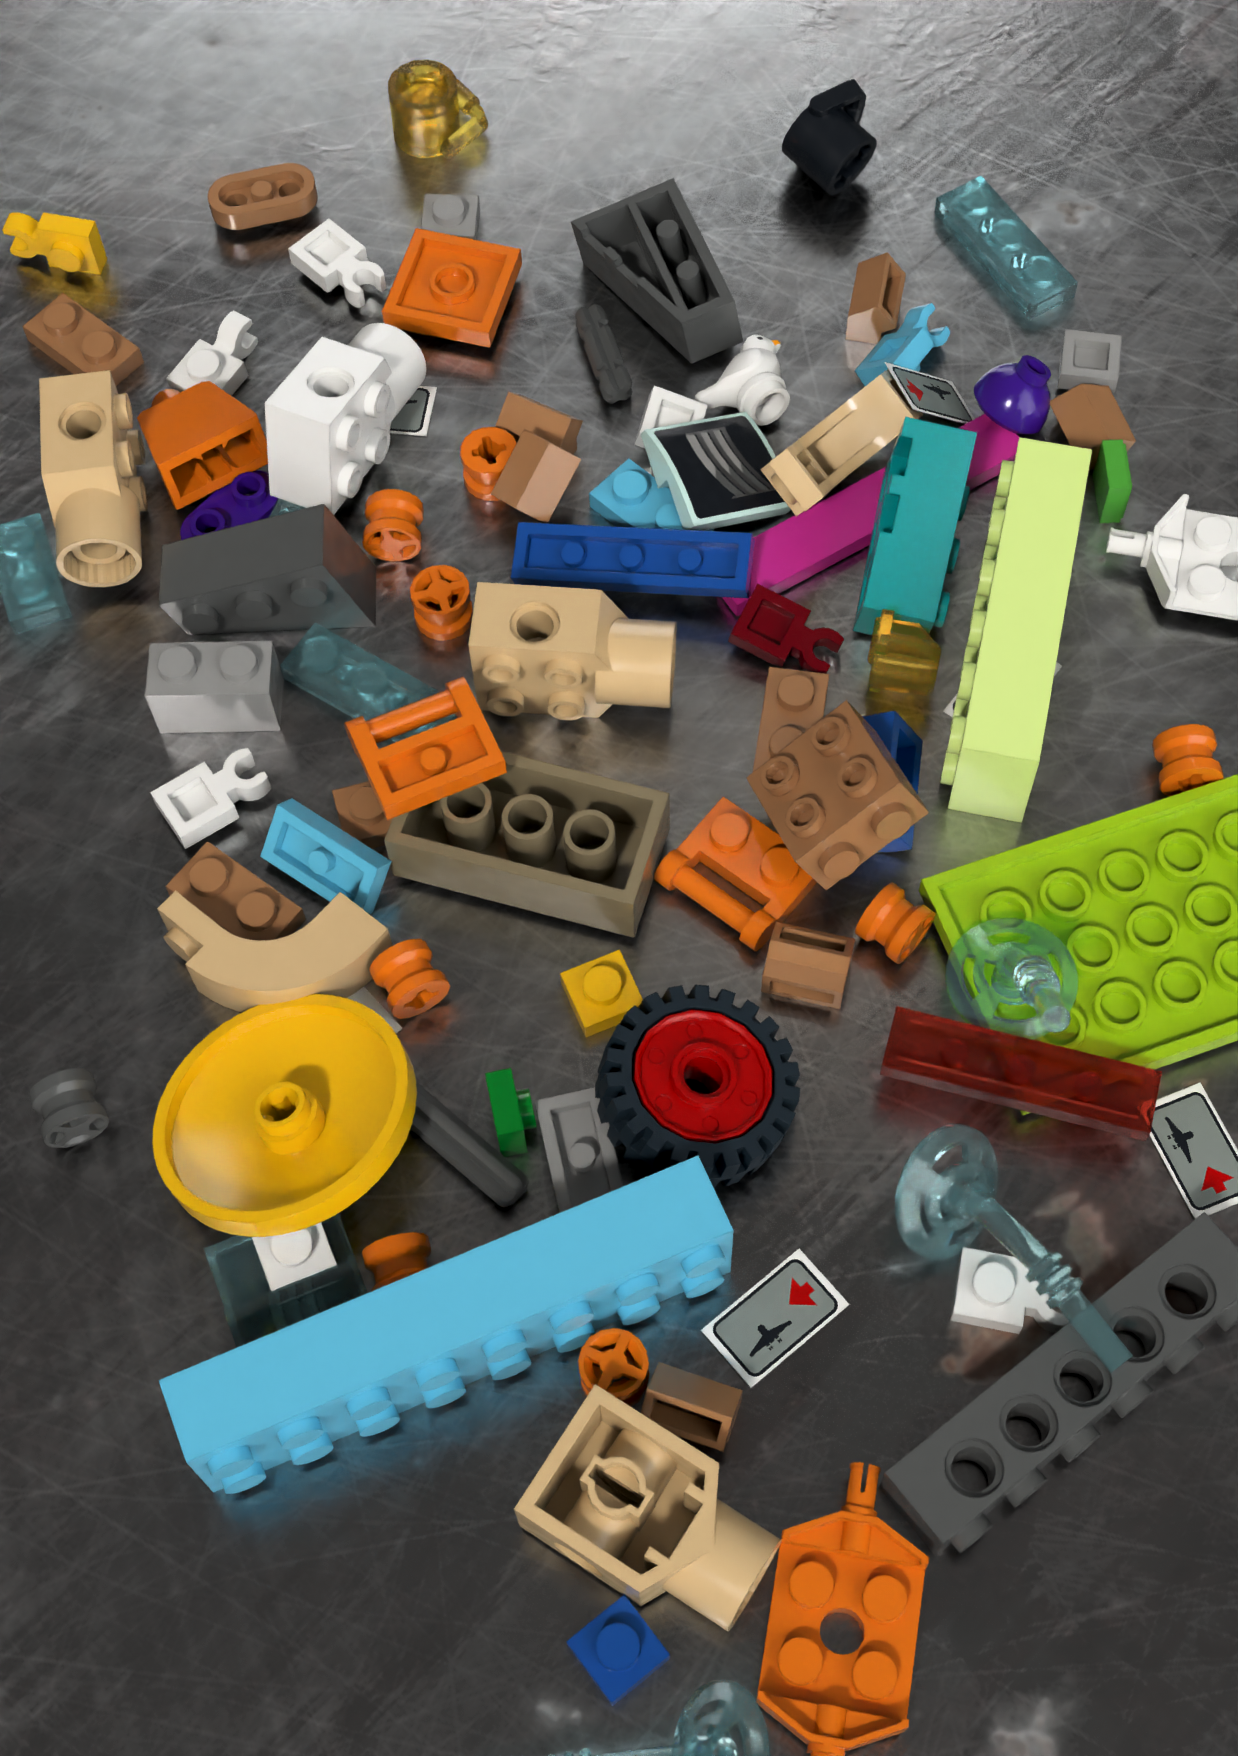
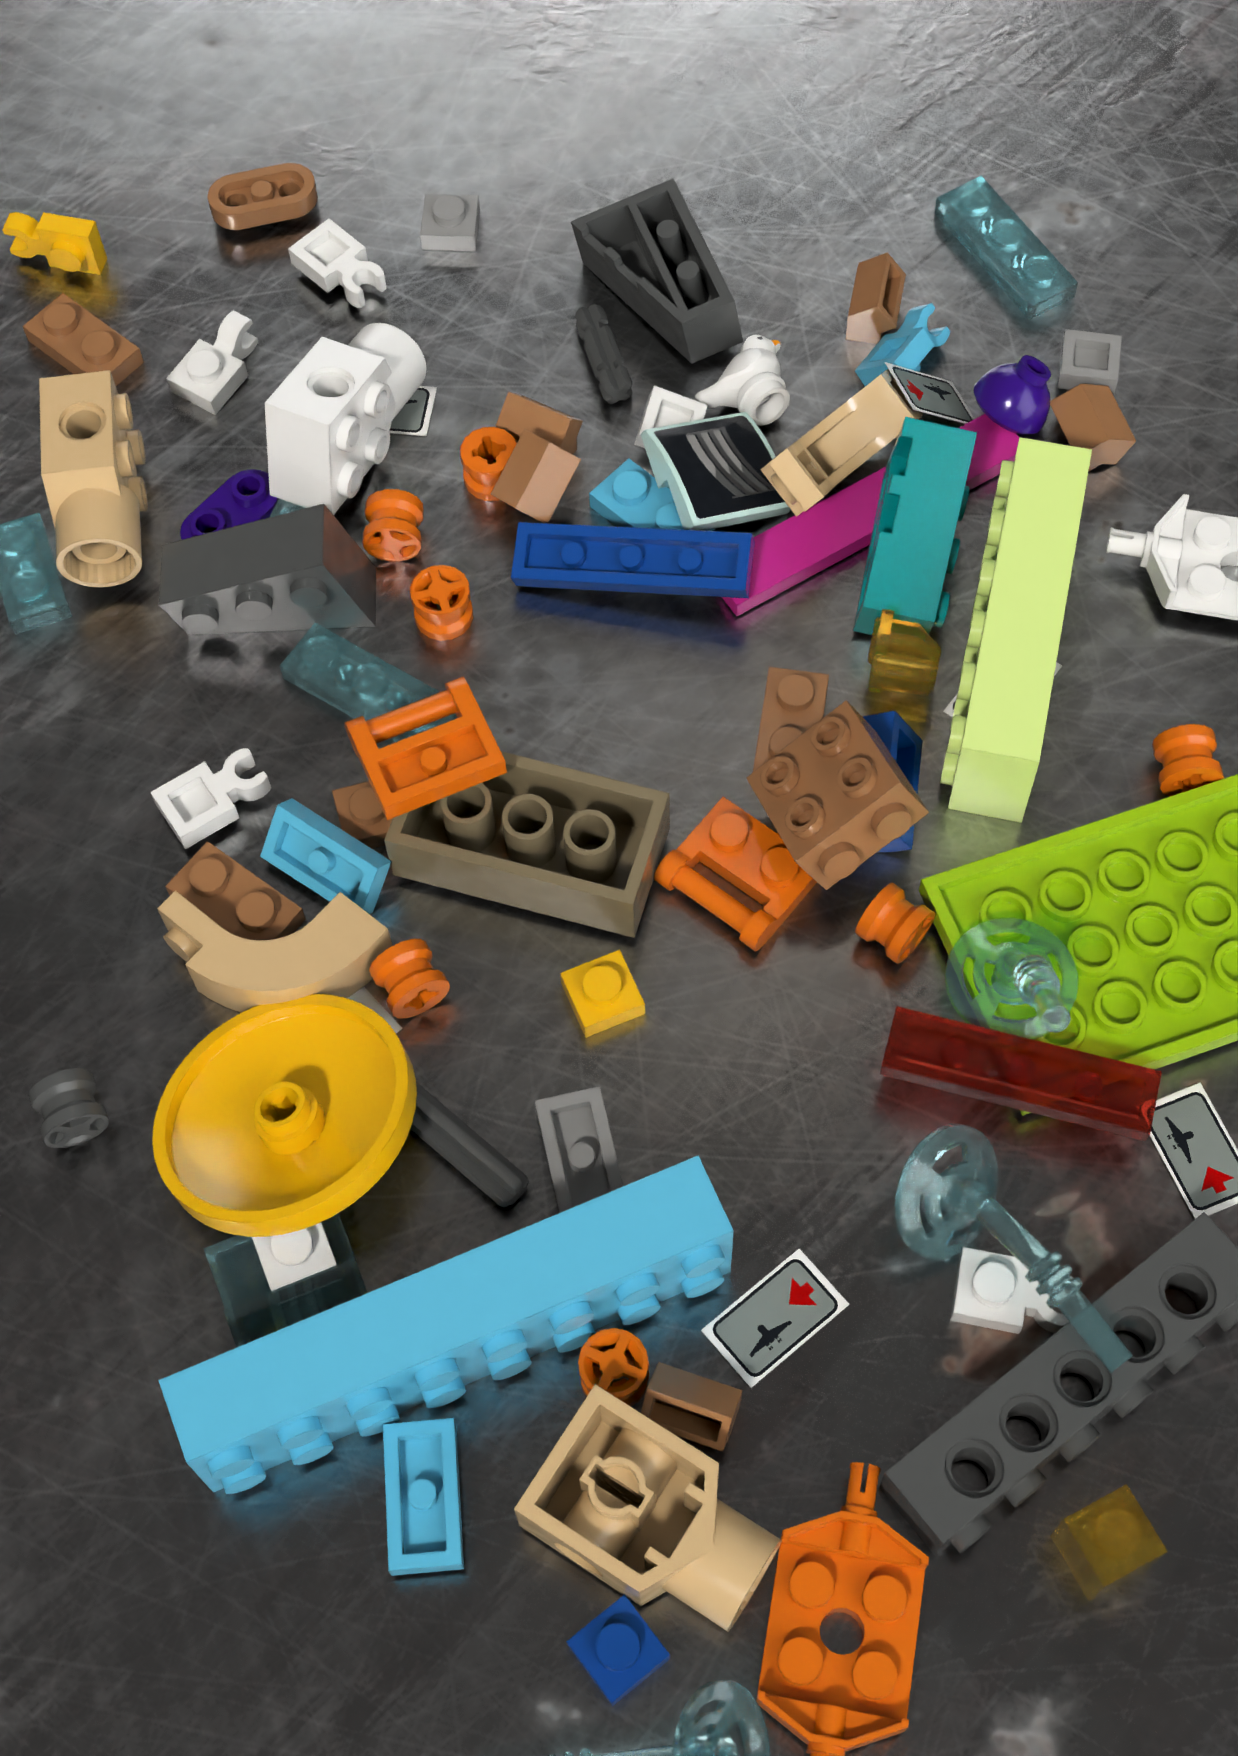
(201, 440): orange torso -> none
(214, 686): light grey brick -> none
(396, 1257): orange wheel -> none
(422, 1497): none -> medium azure plate
(426, 110): clear yellow piece -> none
(452, 287): orange plate -> none
(511, 1111): green plate -> none
(565, 653): tan brick -> none
(705, 1041): wheel -> none
(775, 629): dark red plate -> none
(807, 965): medium nougat piece -> none
(829, 138): black piece -> none
(1108, 1542): none -> clear yellow brick
(1112, 481): bright green tile -> none

